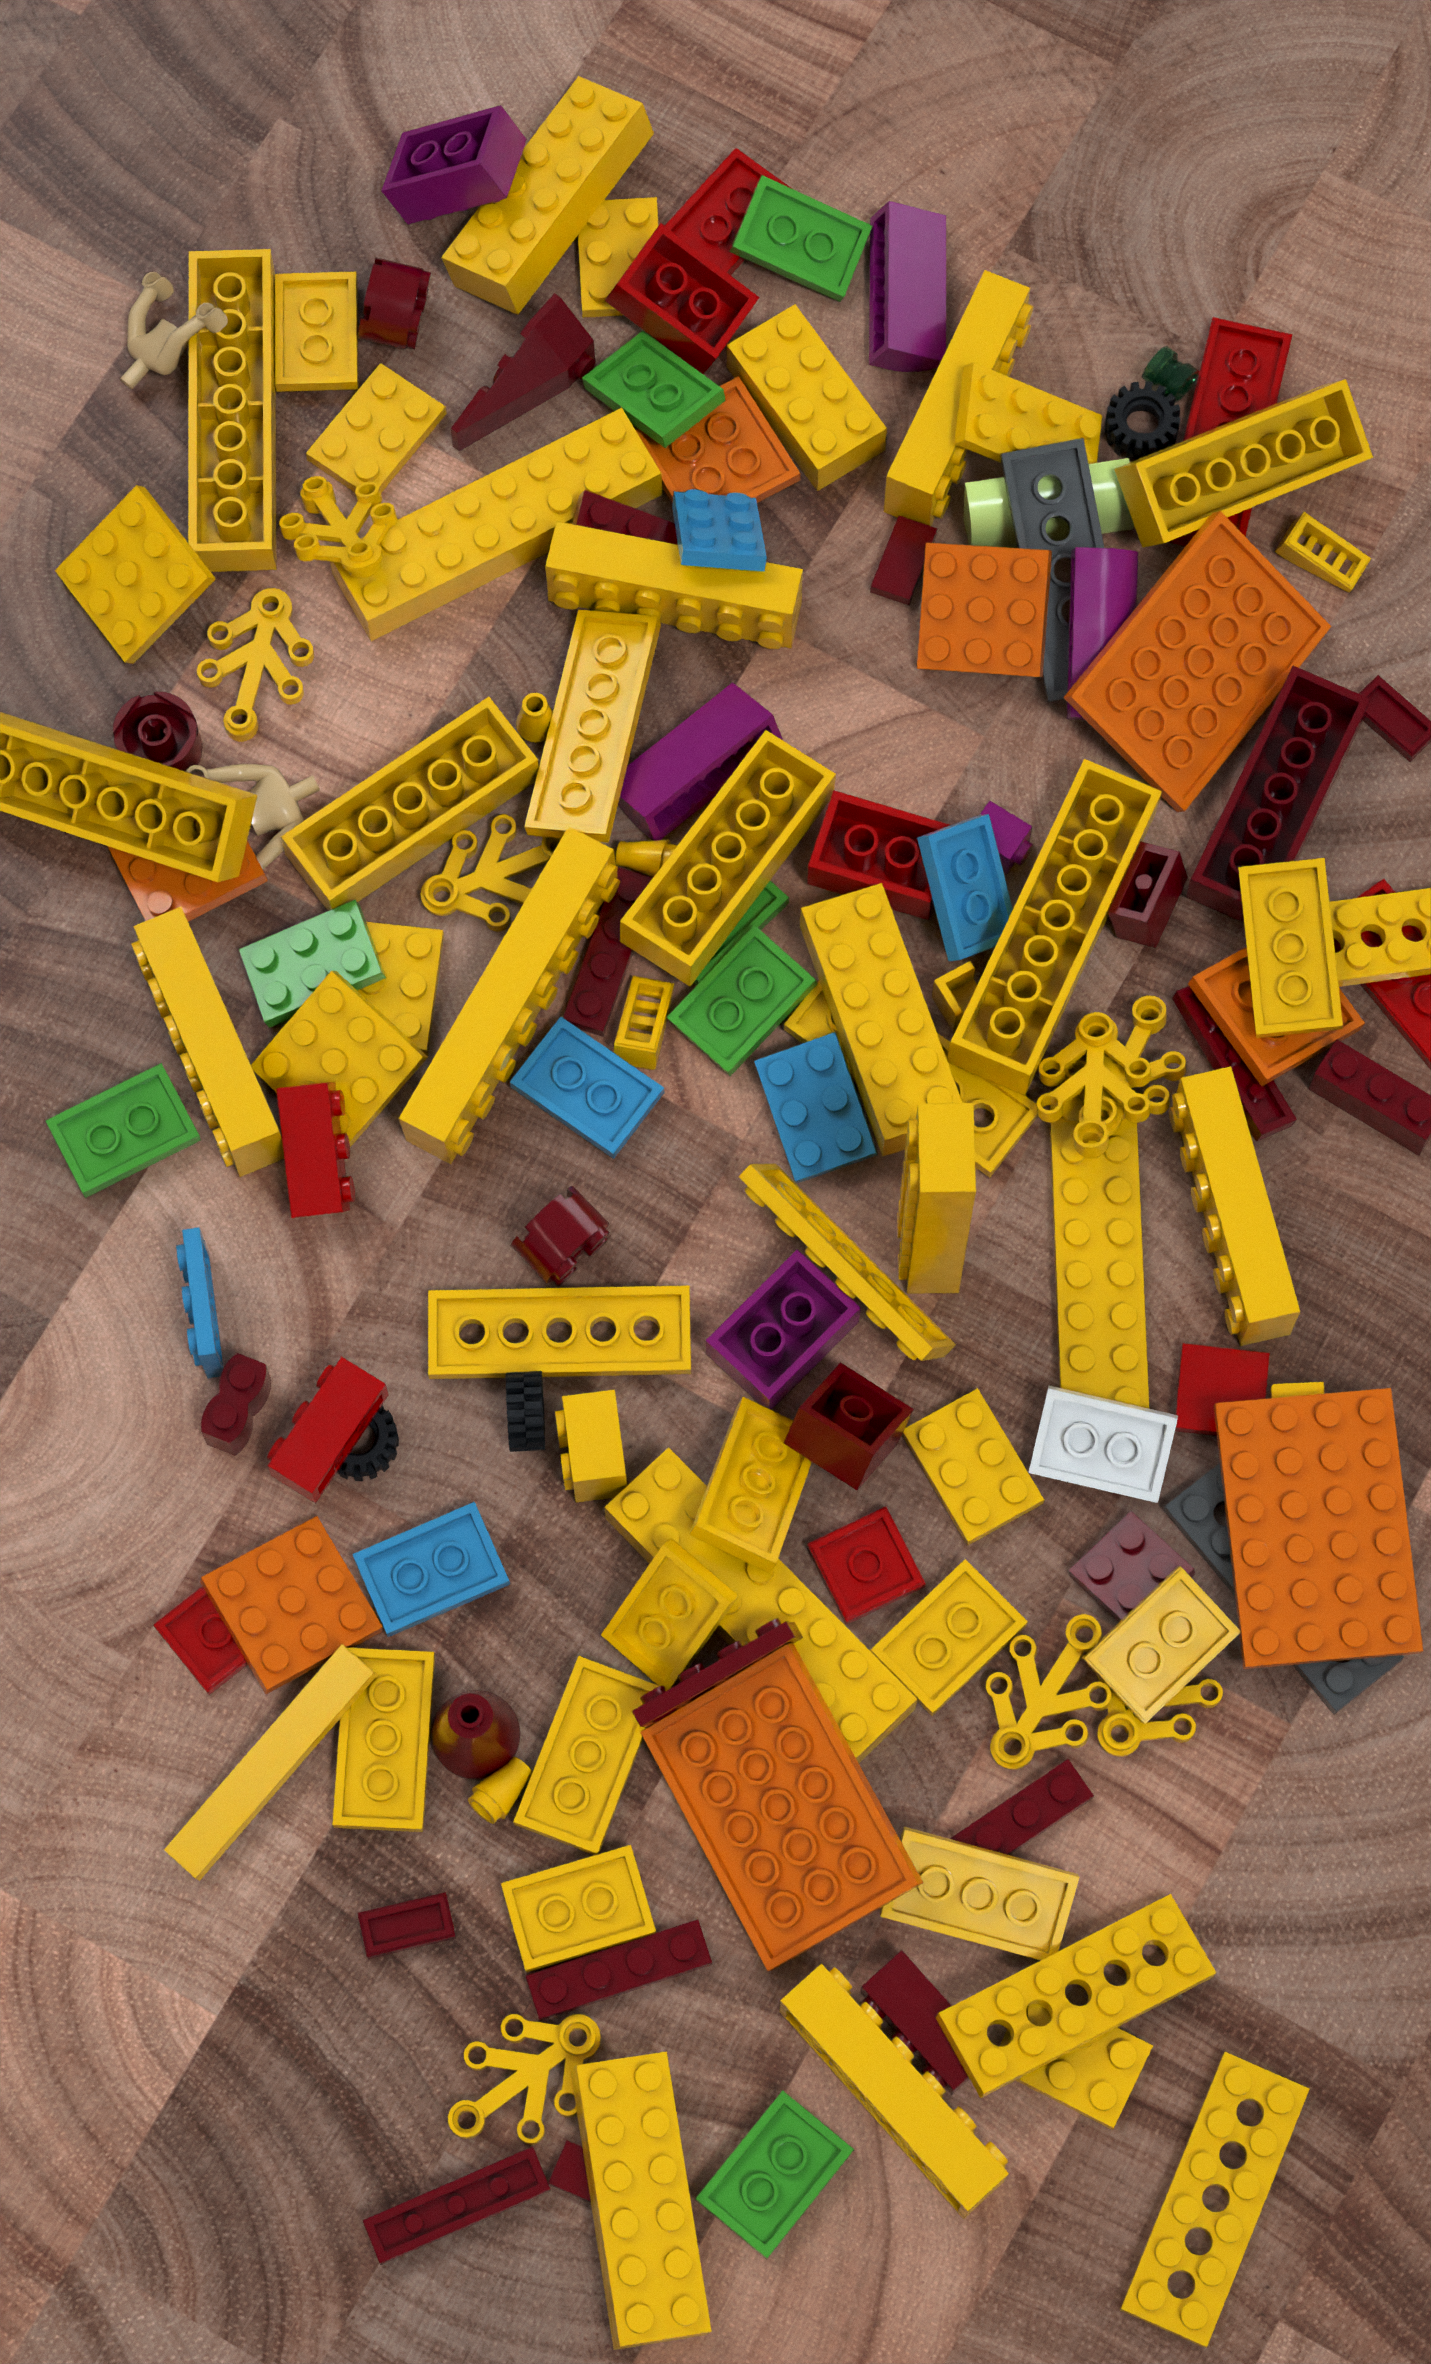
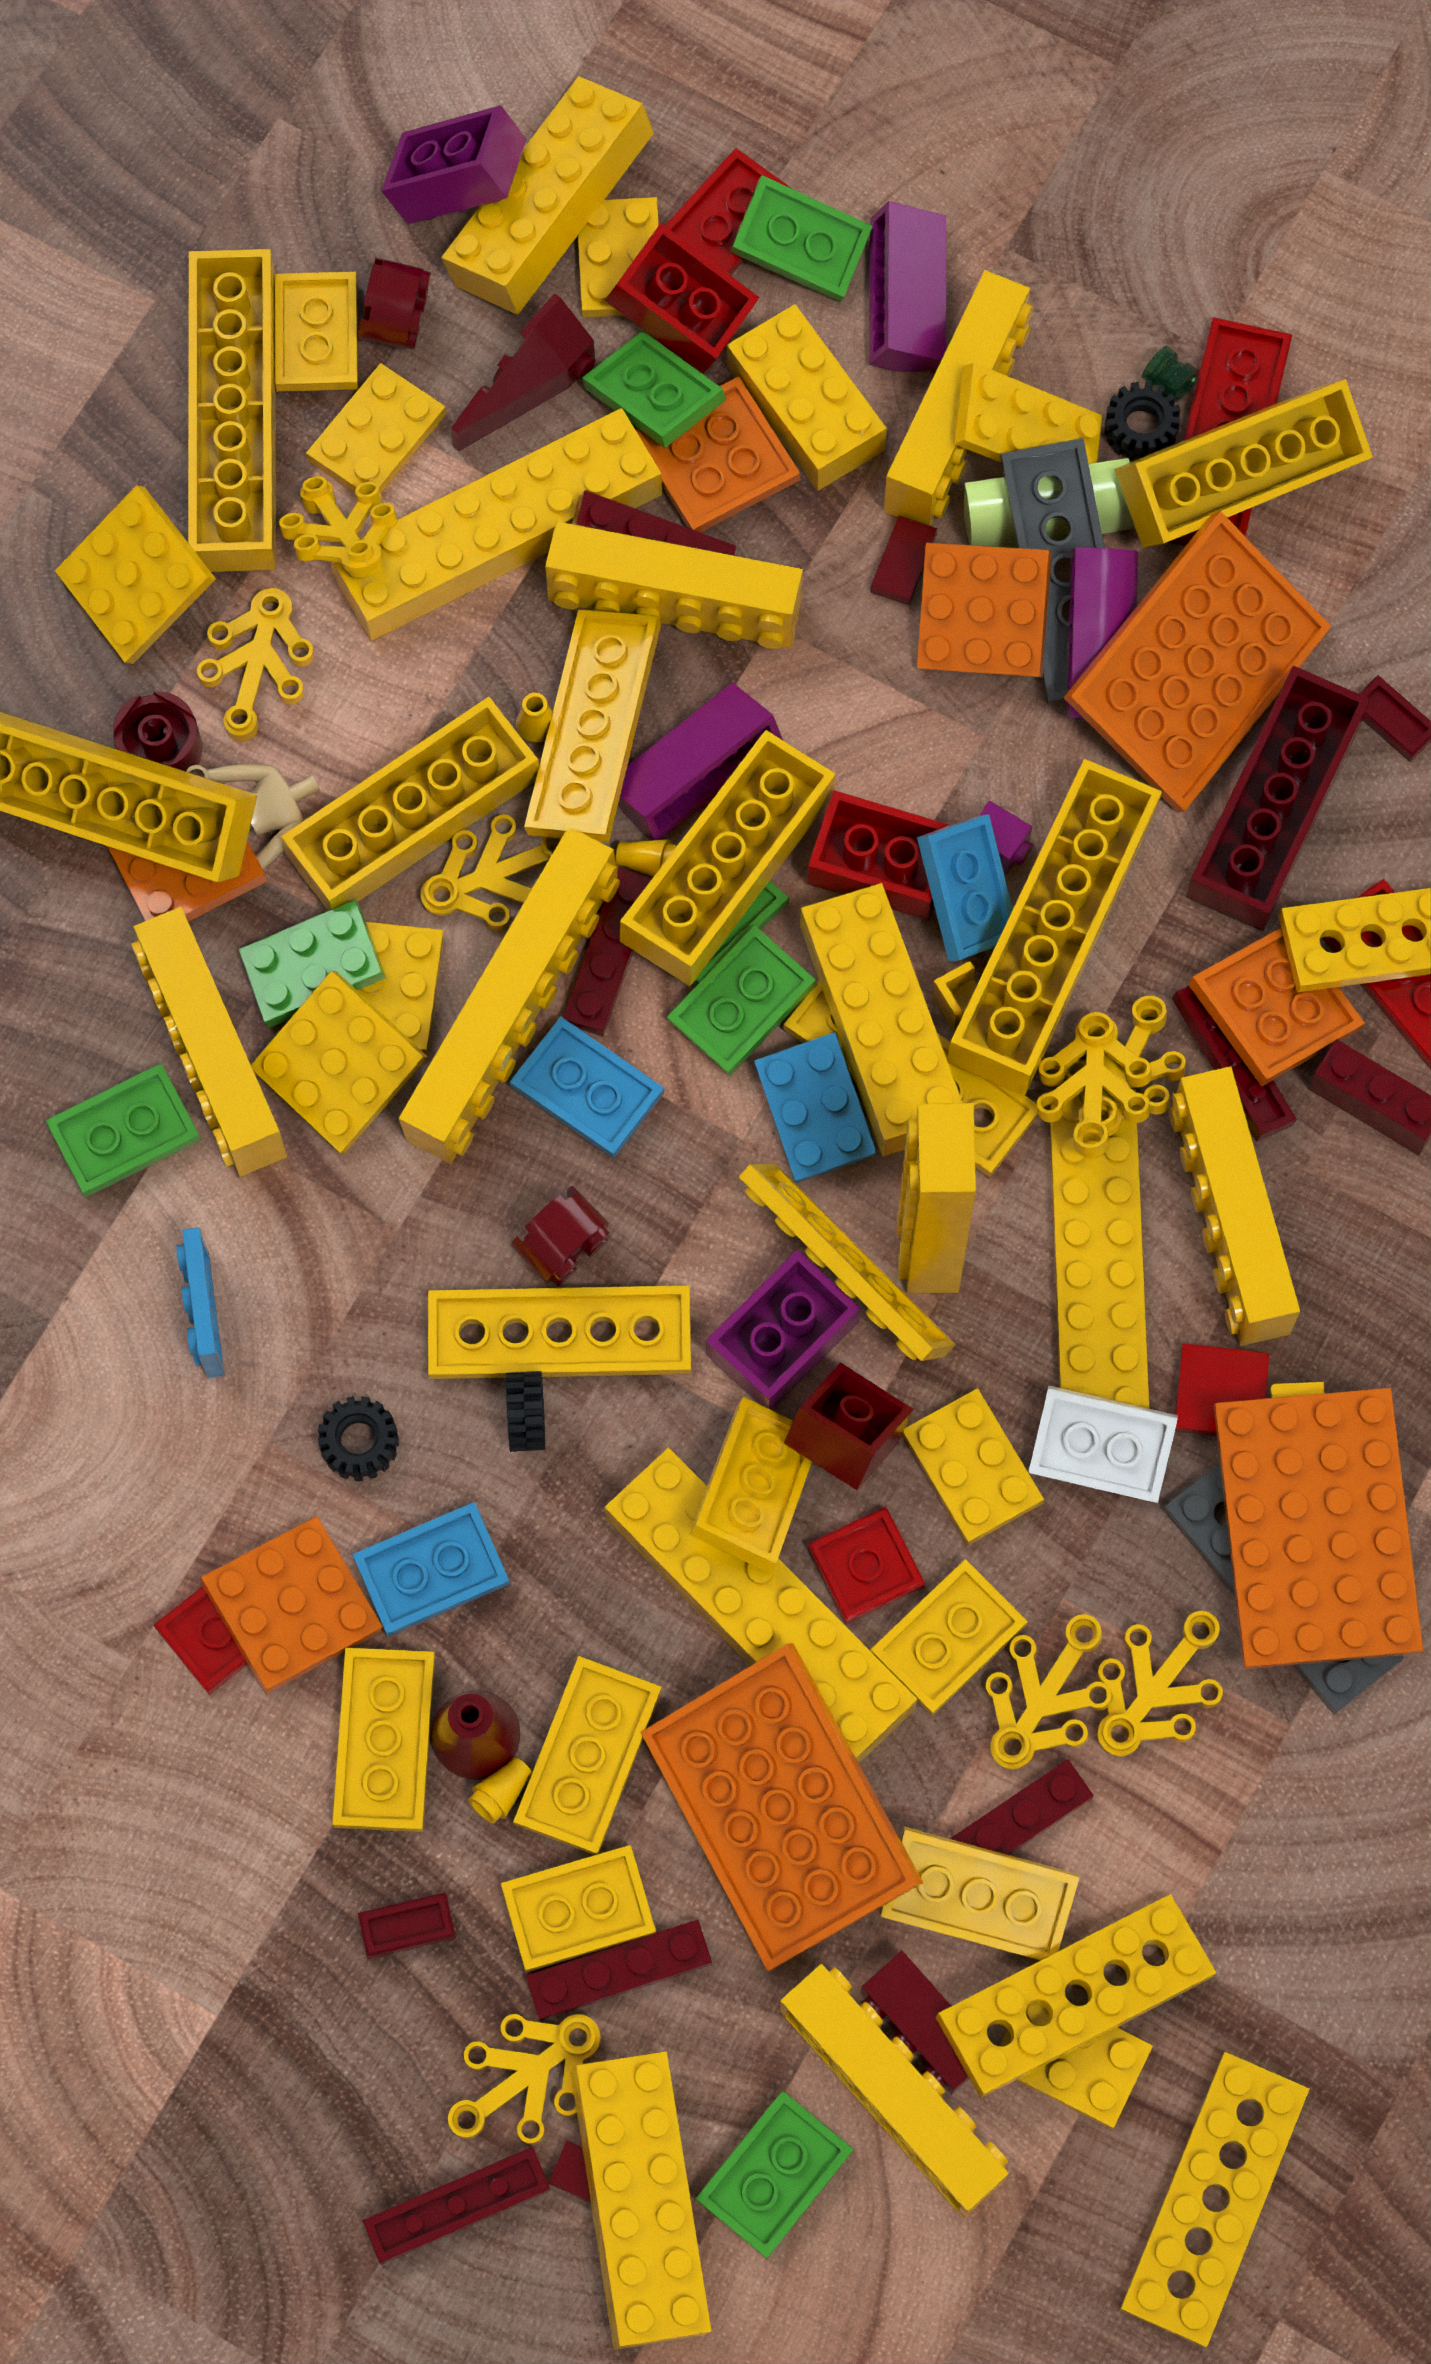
(165, 343): tan piece -> none
(241, 1395): dark red brick -> none
(270, 1762): yellow tile -> none
(315, 1149): red brick -> none
(326, 1429): red brick -> none
(594, 1442): yellow brick -> none
(640, 1048): yellow slope -> none
(669, 1615): yellow plate -> none
(699, 1680): dark red plate -> none
(718, 530): dark azure plate -> none
(1126, 1566): plate -> none
(1148, 894): dark red brick -> none
(1161, 1644): yellow tile -> none
(1290, 948): yellow plate -> none
(1316, 564): yellow slope -> none

